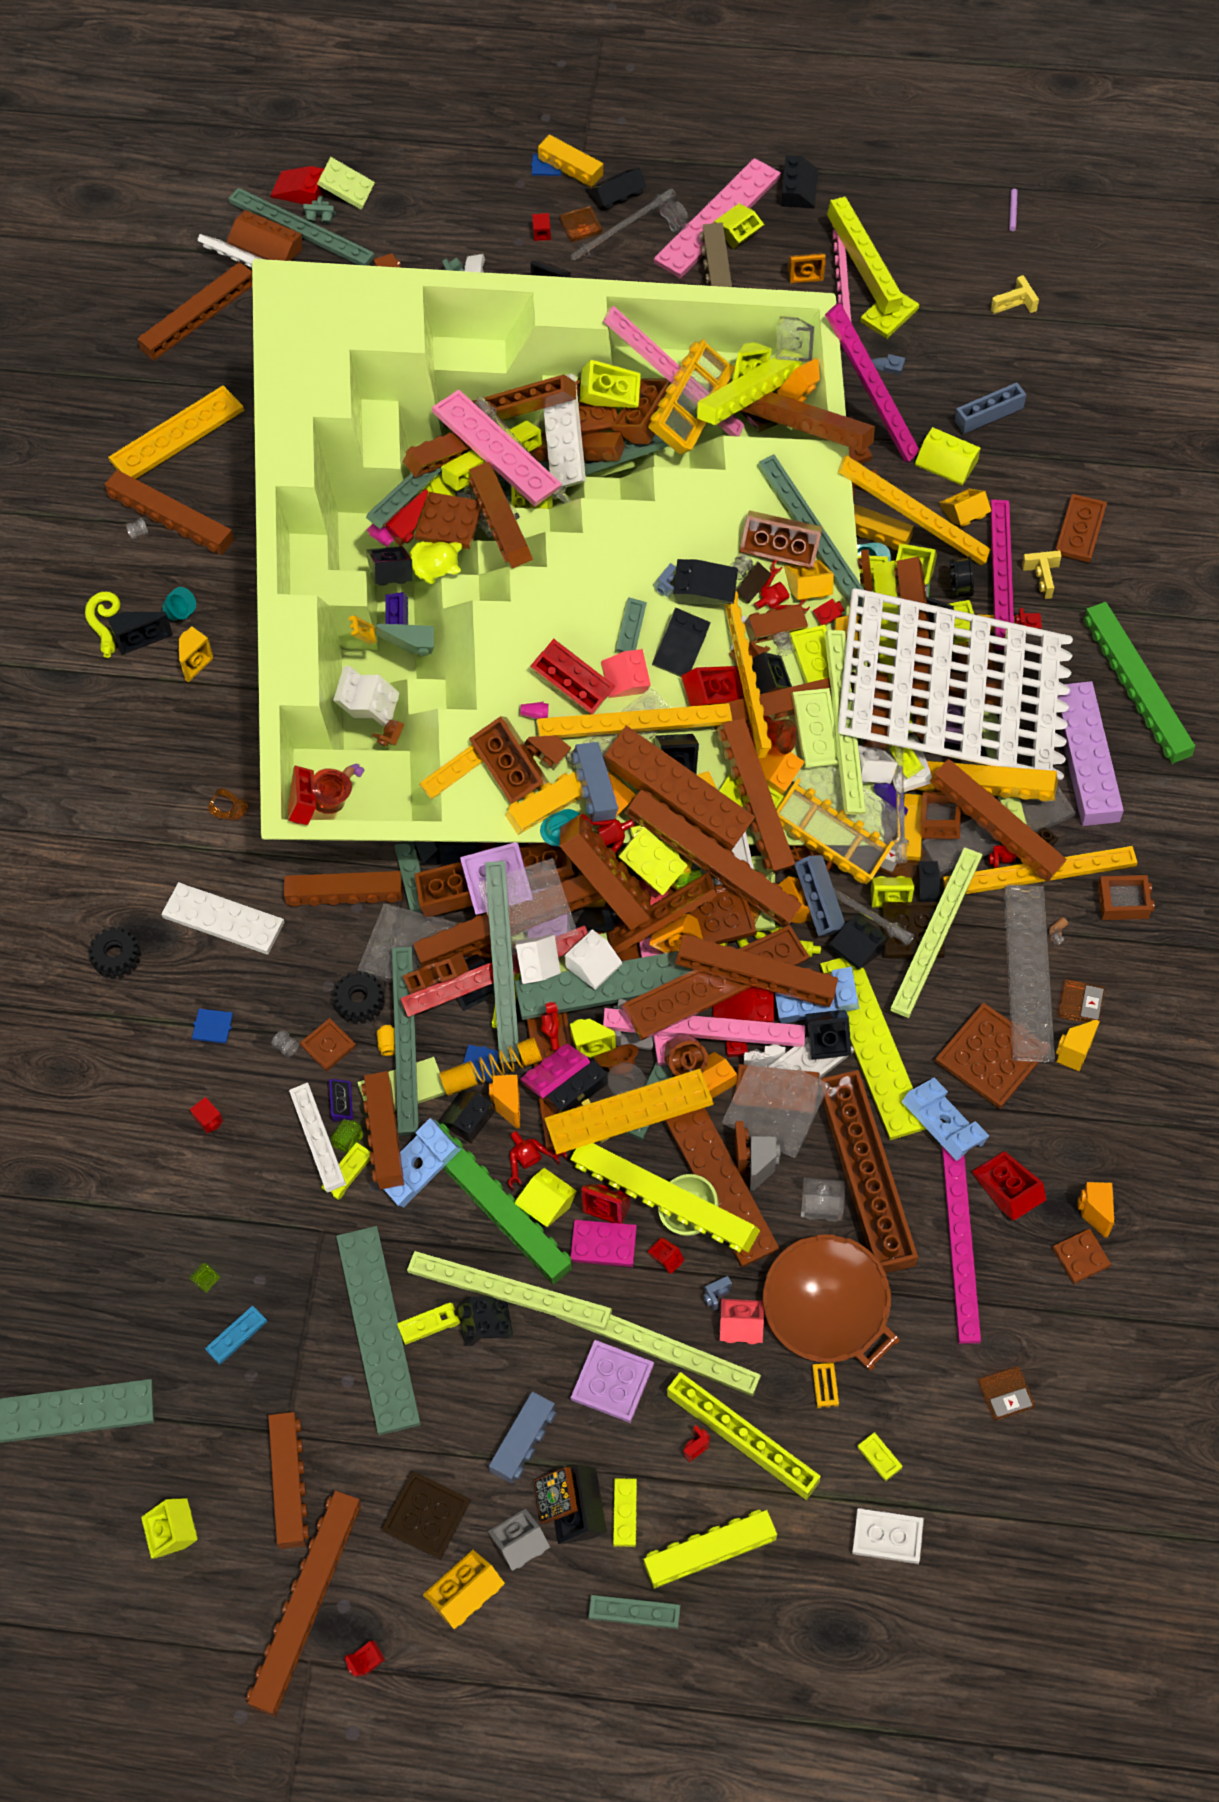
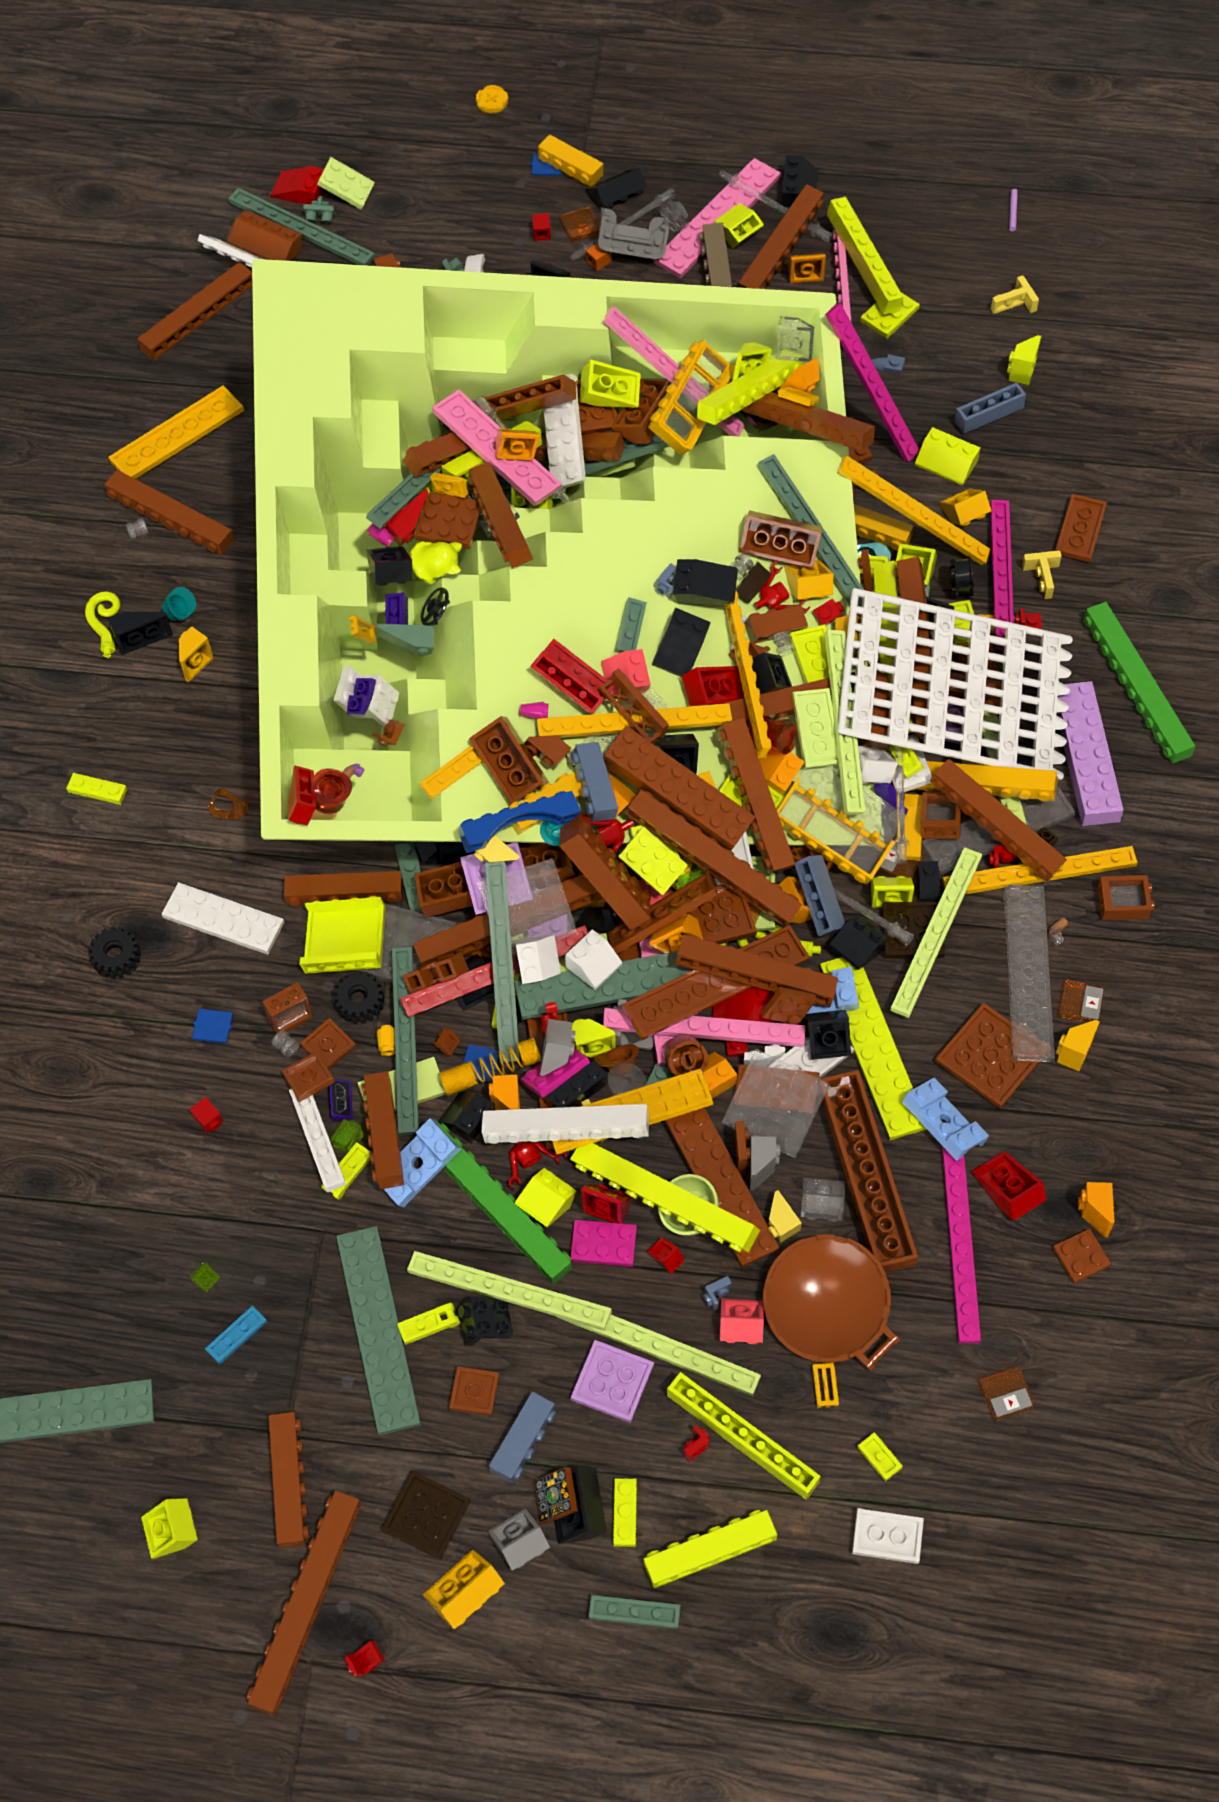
(96, 788): none -> neon yellow plate
(288, 1008): none -> dark orange window
(308, 1076): none -> dark orange tile
(344, 935): none -> neon yellow panel
(363, 693): none -> dark purple slope
(434, 606): none -> black wheel
(447, 1041): none -> dark orange tile
(449, 485): none -> yellow plate
(474, 1391): none -> dark orange plate
(492, 99): none -> yellow tile
(496, 851): none -> light yellow slope
(516, 444): none -> light orange slope
(555, 809): none -> blue arch
(557, 1045): none -> light grey slope
(565, 1123): none -> white brick
(597, 257): none -> orange brick
(630, 239): none -> light grey windscreen
(639, 702): none -> dark orange fence
(782, 1219): none -> light yellow slope
(783, 239): none -> dark orange brick
(789, 1006): none -> dark orange plate
(798, 396): none -> yellow tile
(815, 230): none -> clear bar
(1023, 360): none -> neon yellow slope

